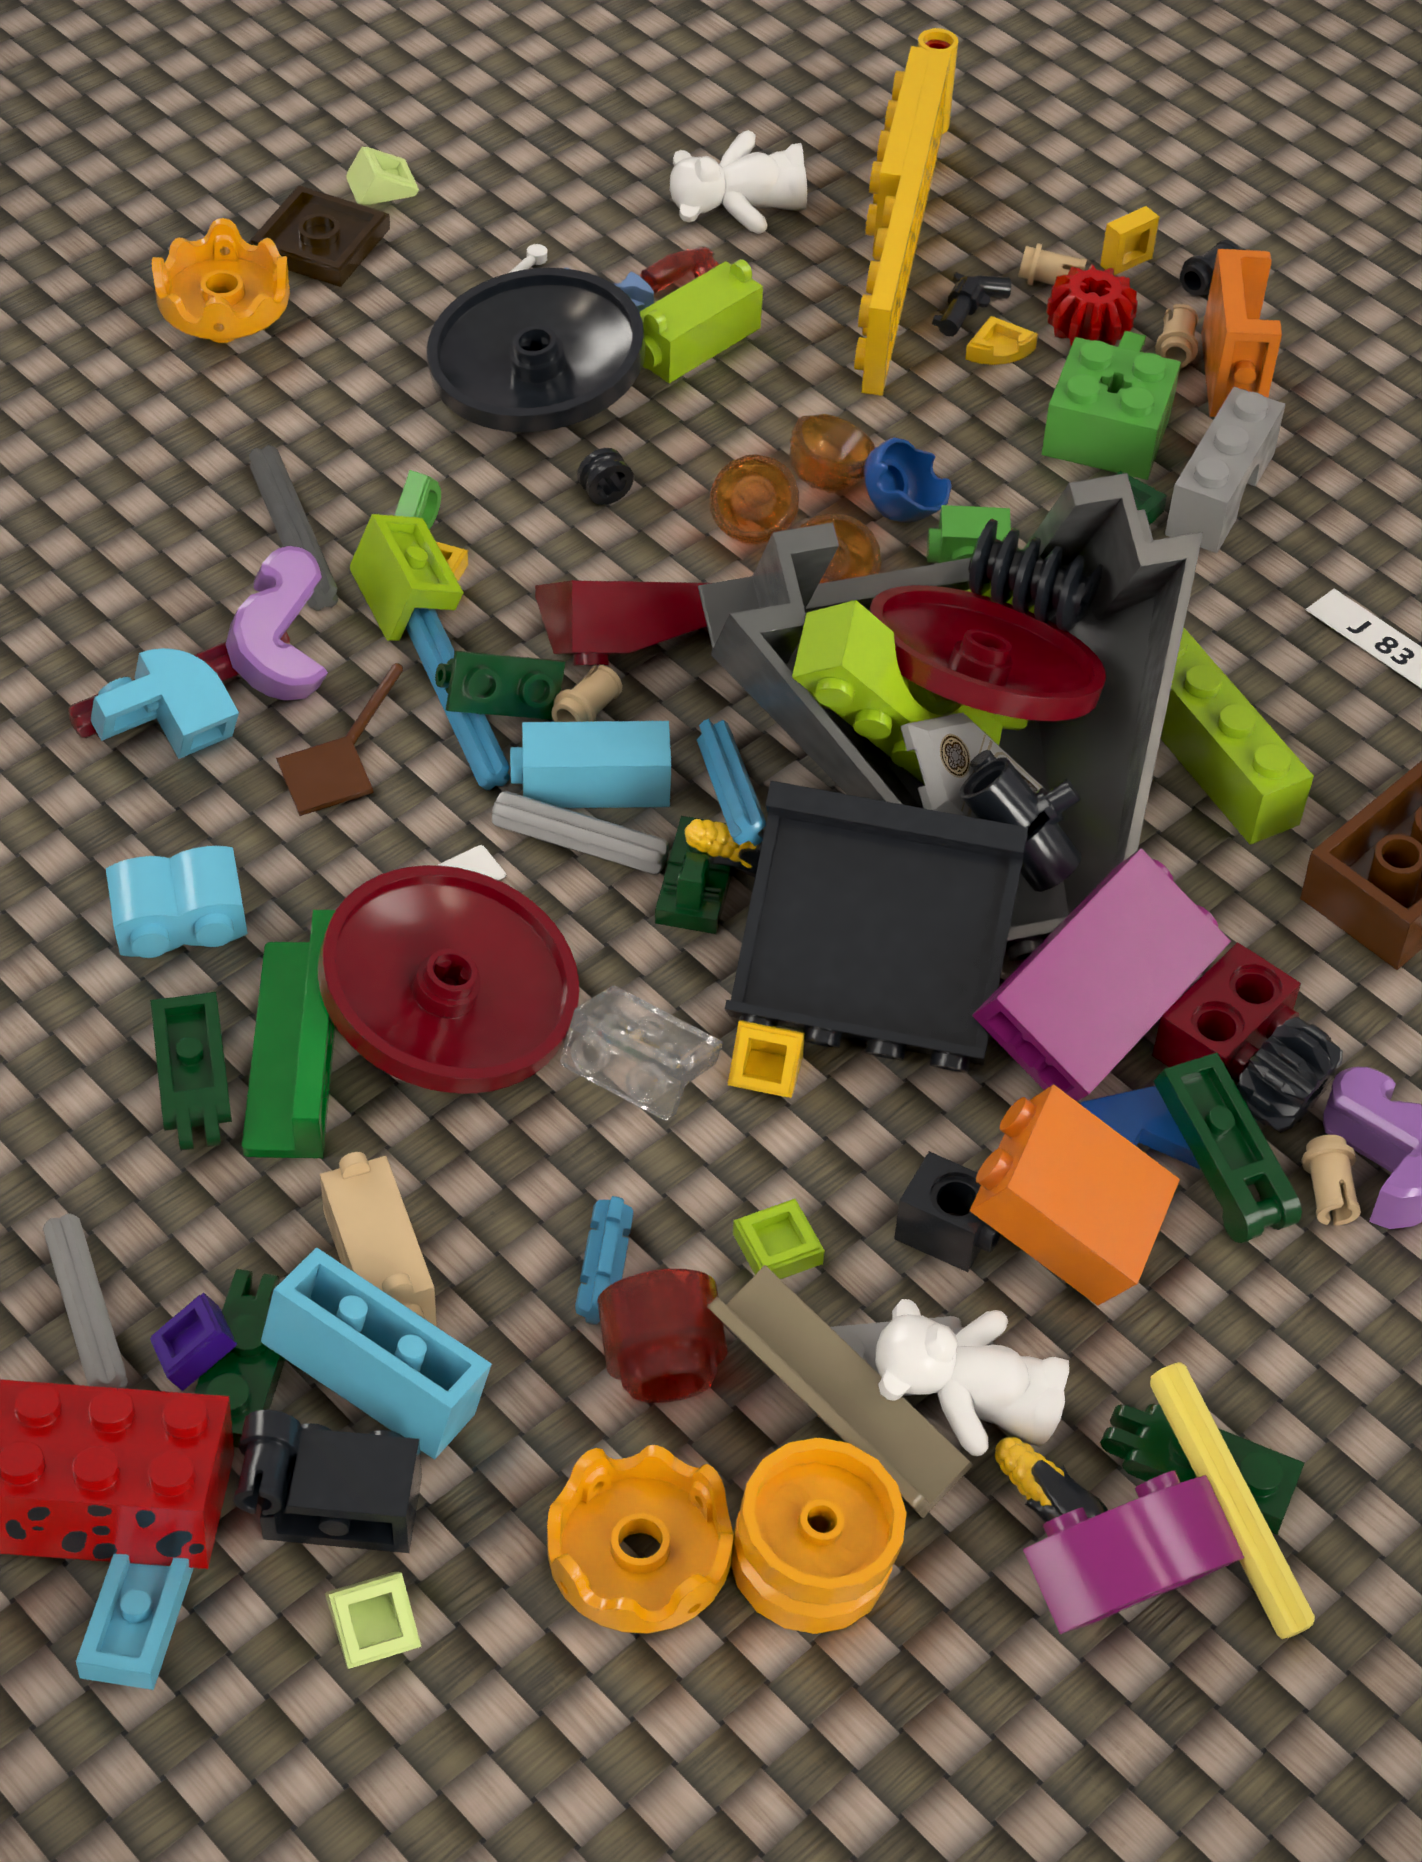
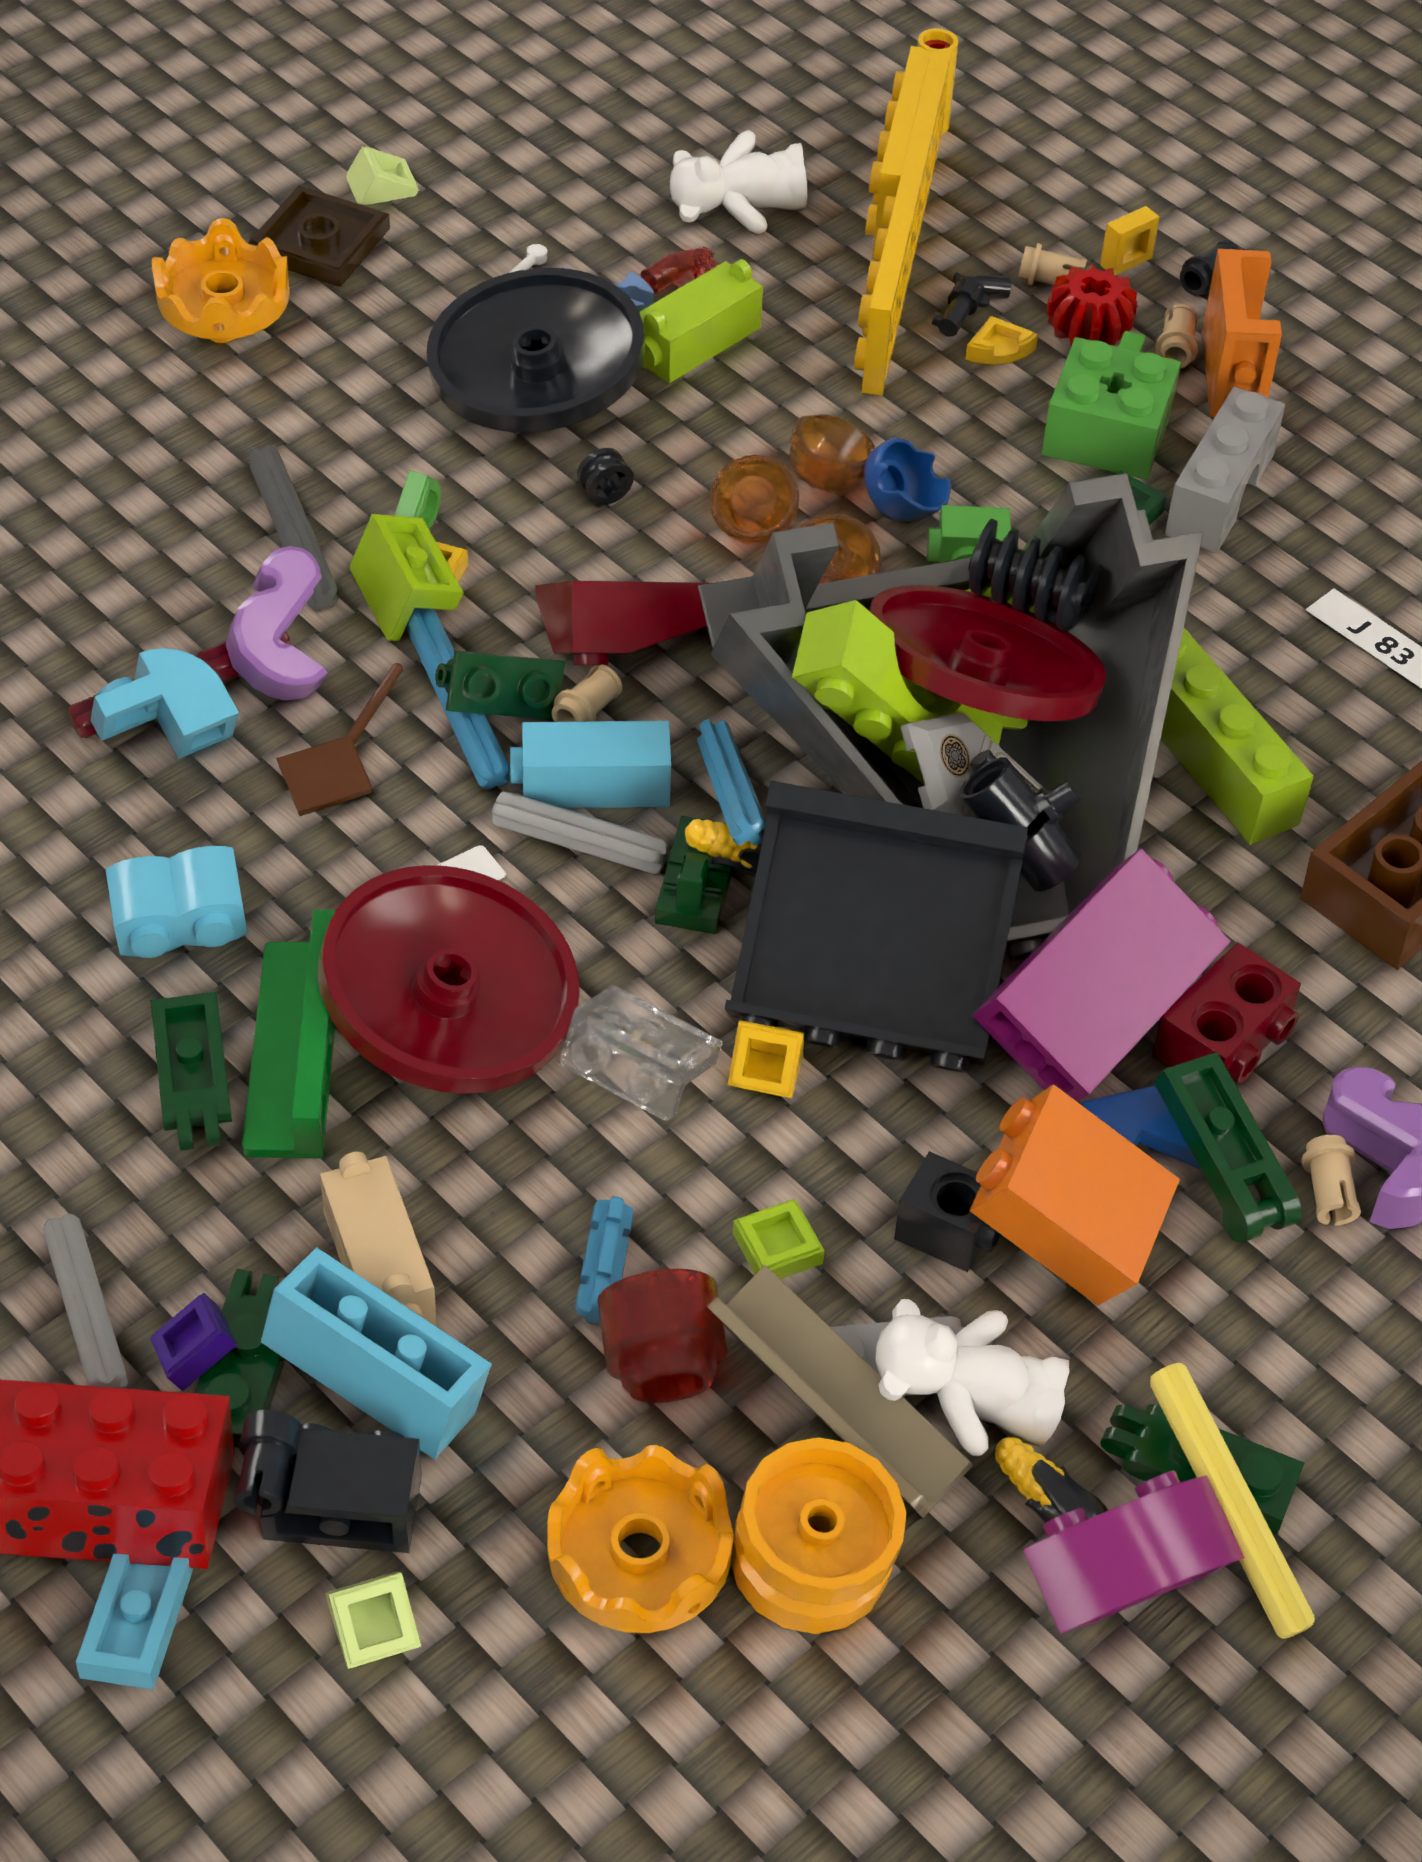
(1289, 1074): black gear -> none

